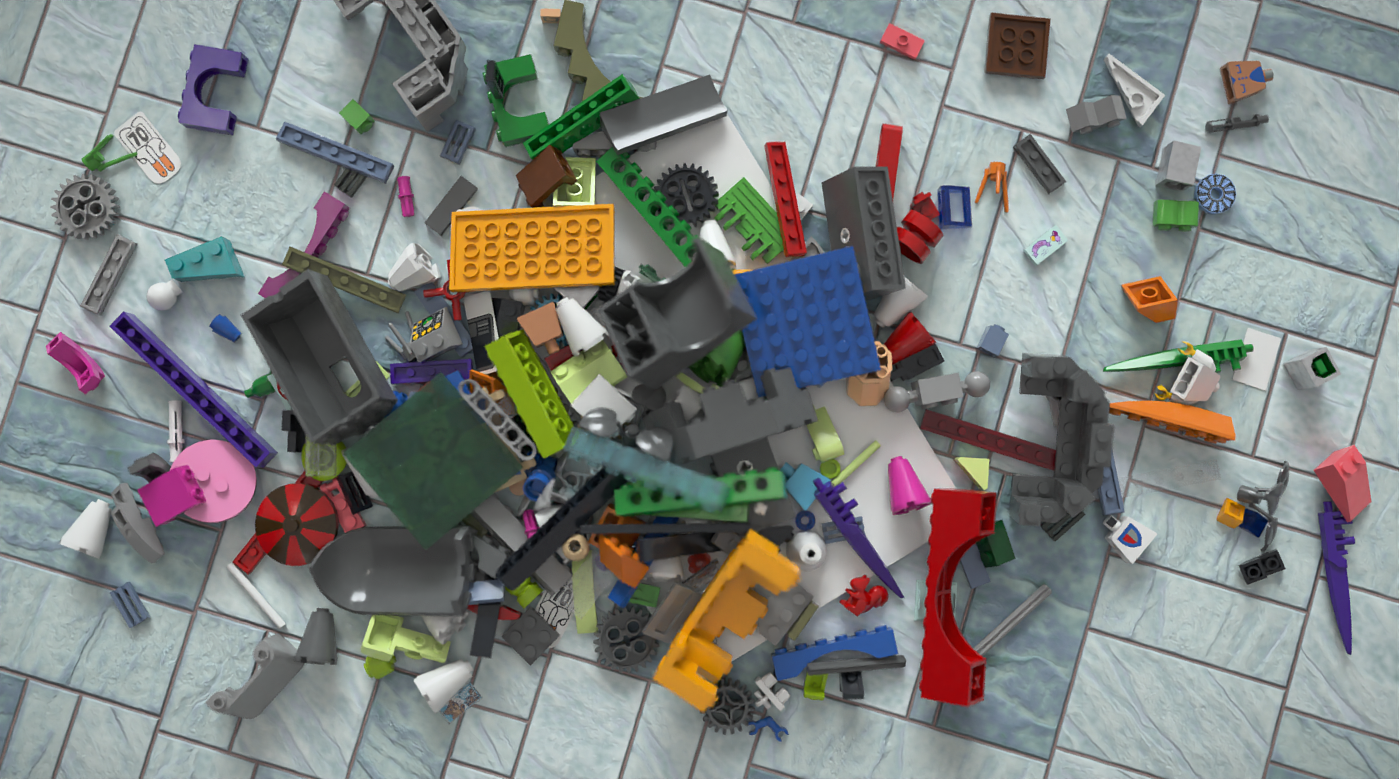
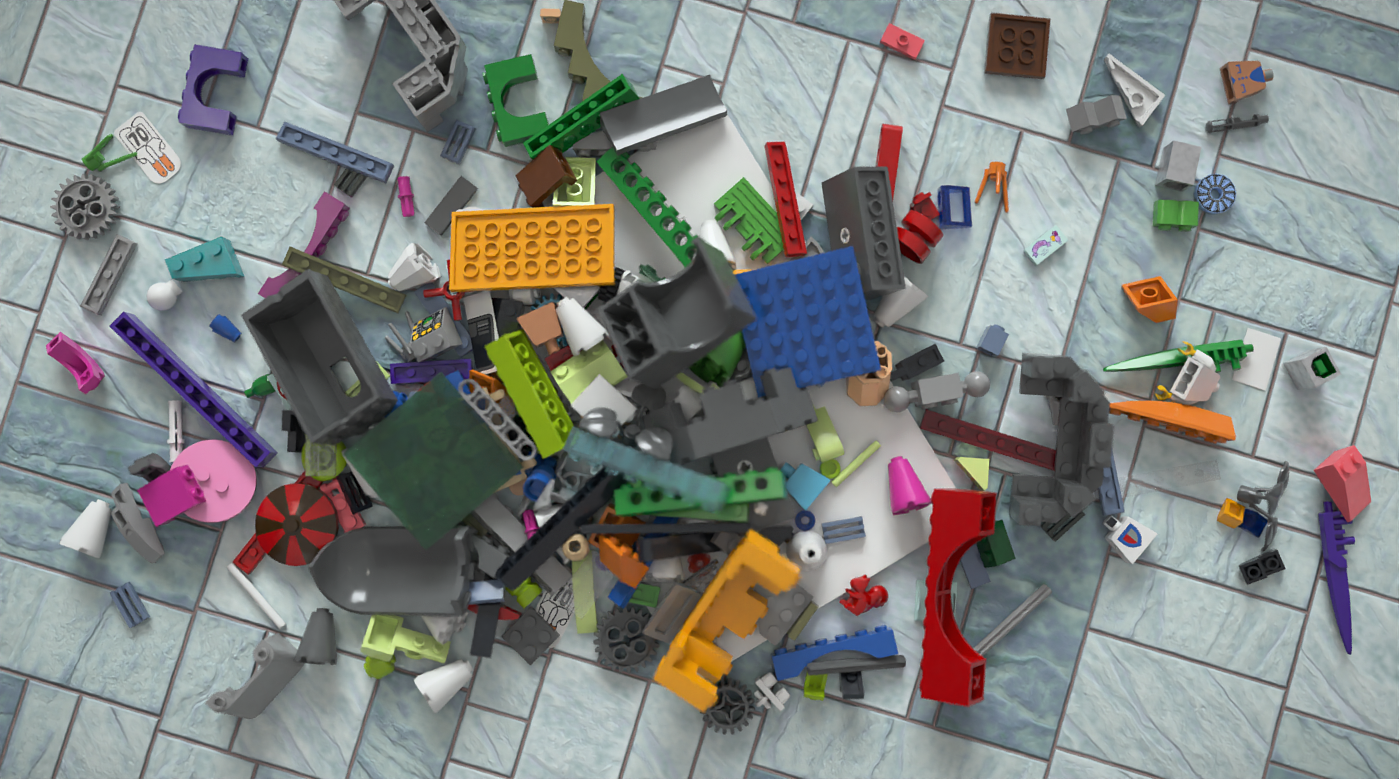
(357, 117): bright green brick -> none
(460, 702): clear tile -> none
(494, 79): black tile -> none
(703, 190): black gear -> none
(767, 721): blue arm -> none
(845, 522): dark purple piece -> none
(908, 339): red cone -> none
(1039, 164): dark grey tile -> none

